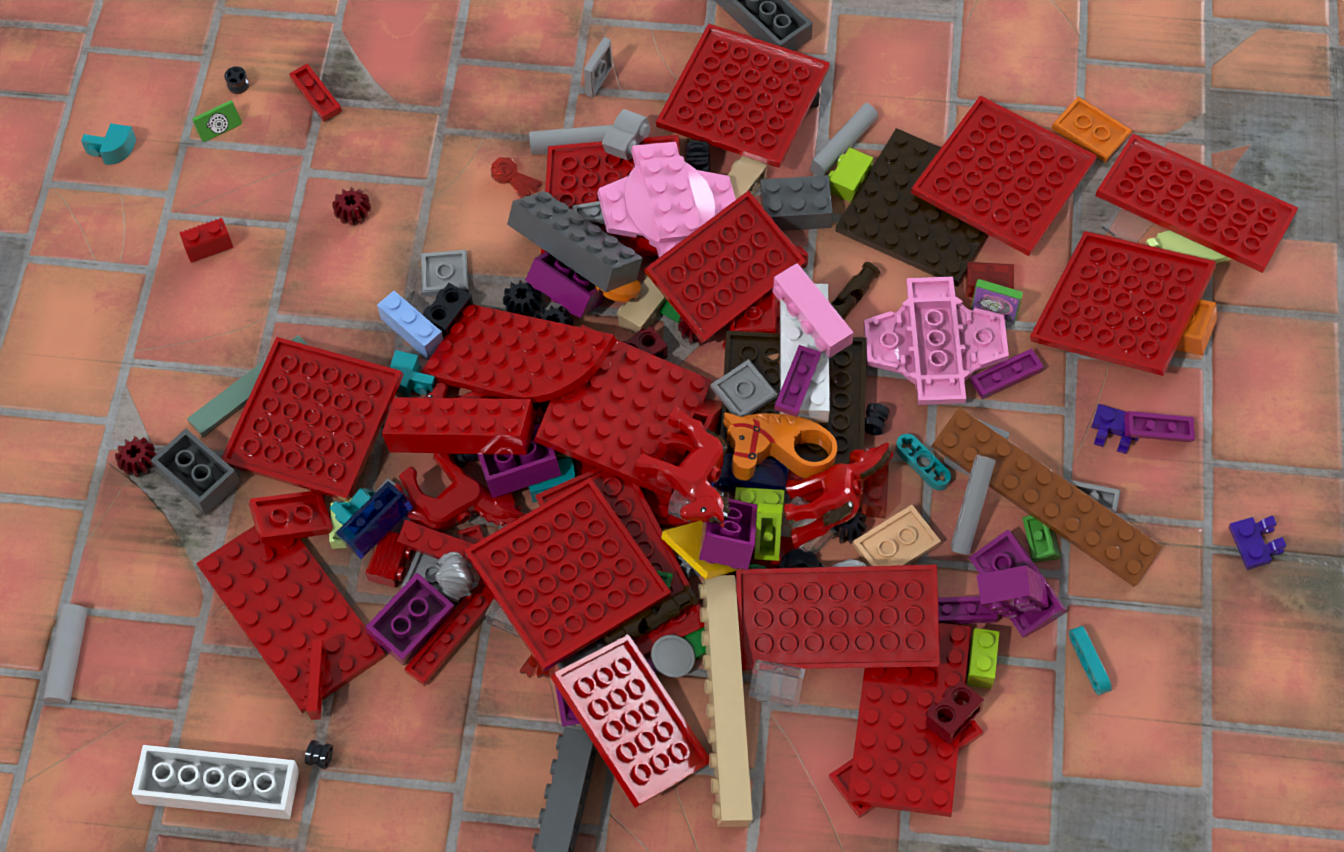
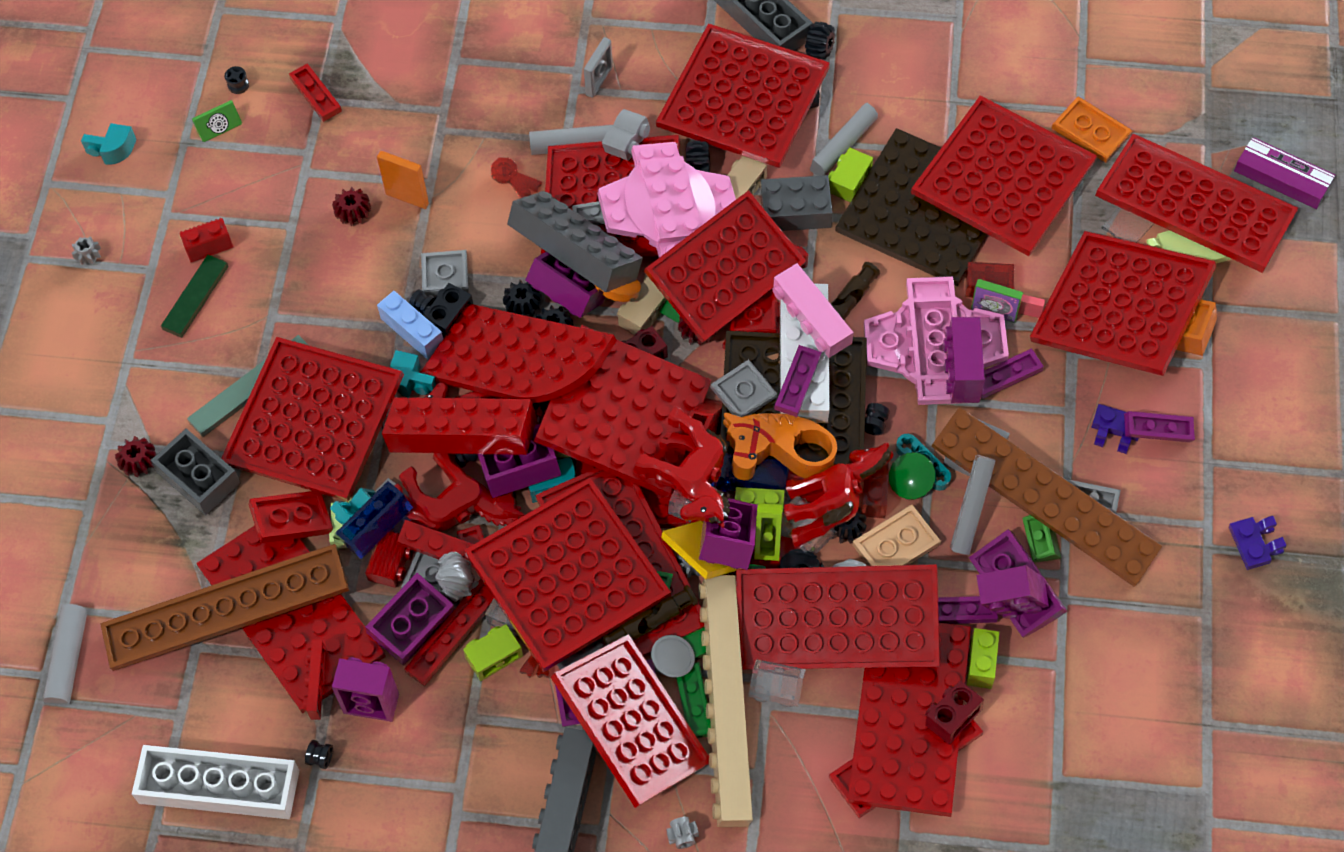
(86, 250): none -> light grey gear
(194, 296): none -> dark green tile
(224, 607): none -> dark orange plate
(365, 689): none -> magenta brick
(403, 179): none -> orange tile
(421, 301): none -> black wheel
(492, 652): none -> lime brick
(682, 832): none -> light grey gear
(694, 701): none -> green tile
(820, 40): none -> black gear
(912, 476): none -> green dish
(964, 360): none -> magenta brick
(1031, 306): none -> coral tile
(1090, 660): teal beam -> none
(1284, 172): none -> magenta slope

